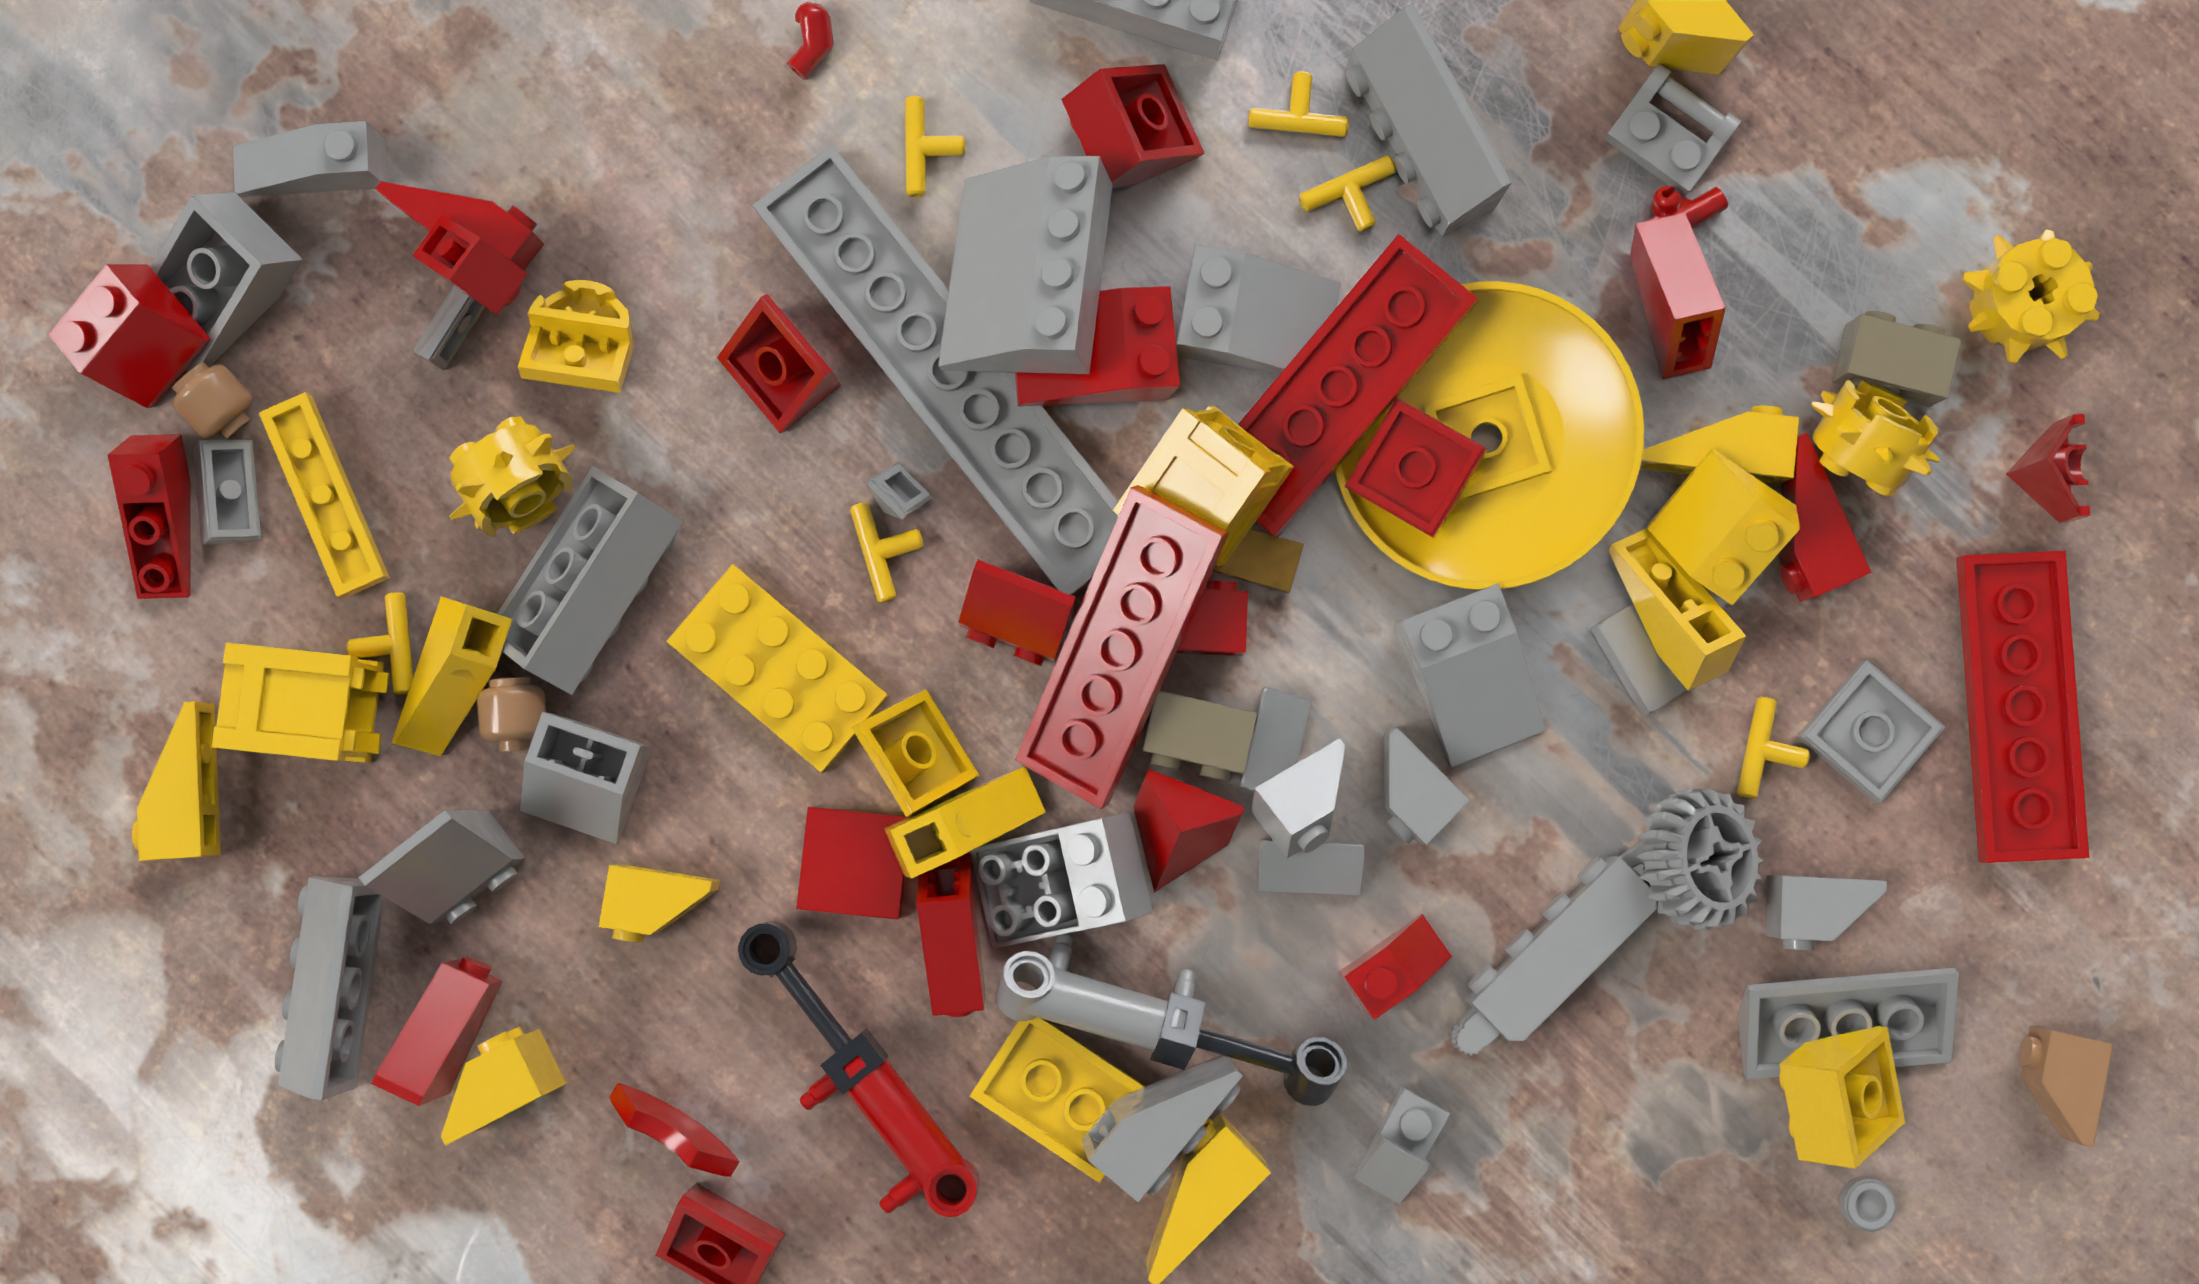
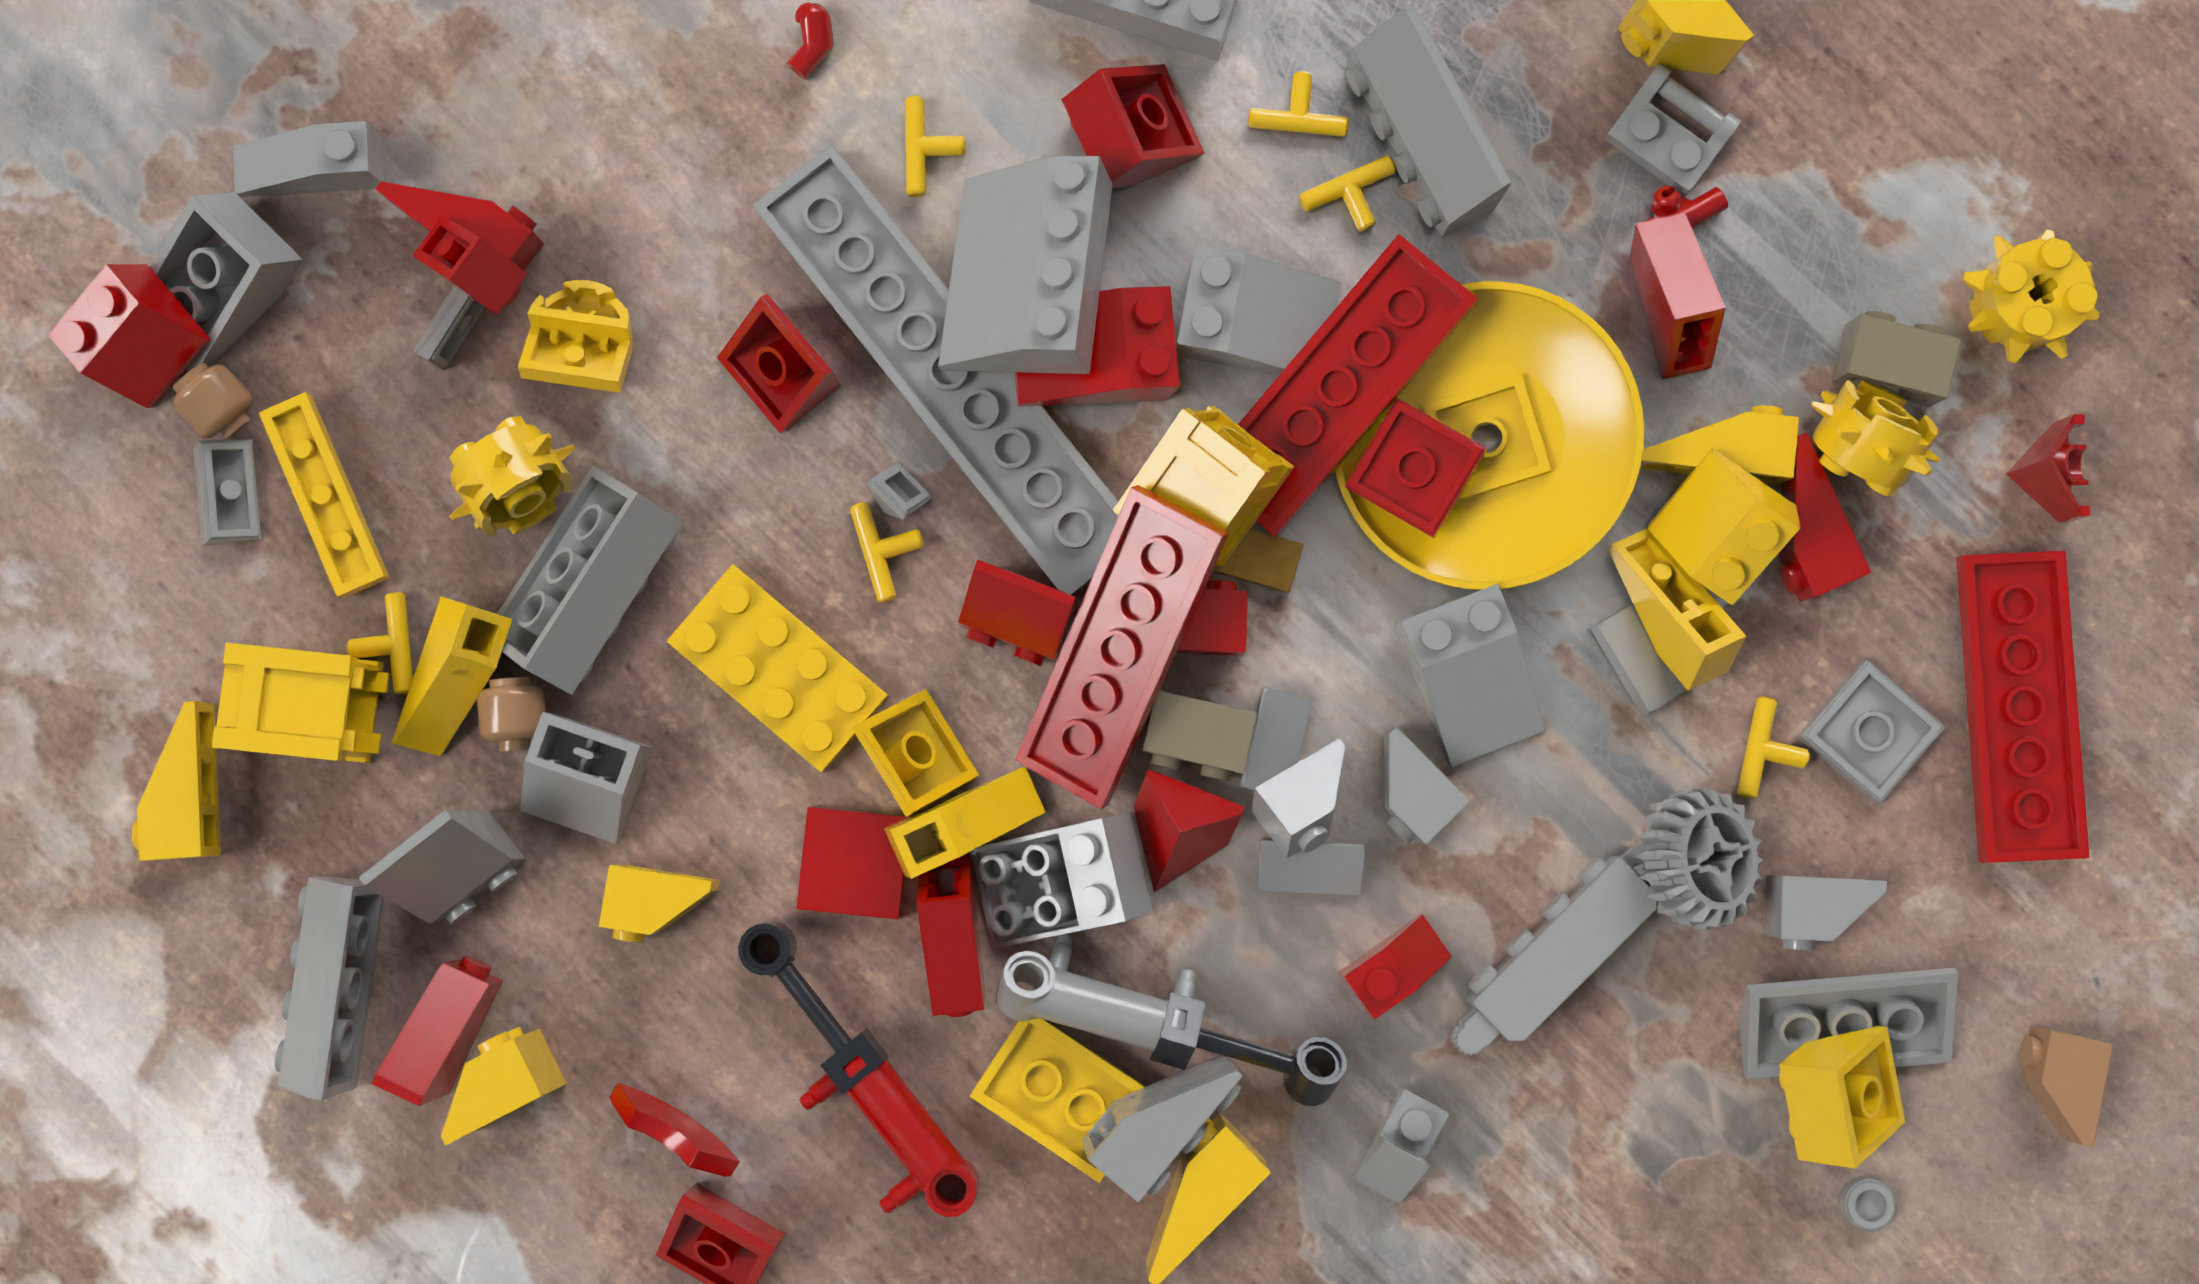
(155, 512): red slope -> none

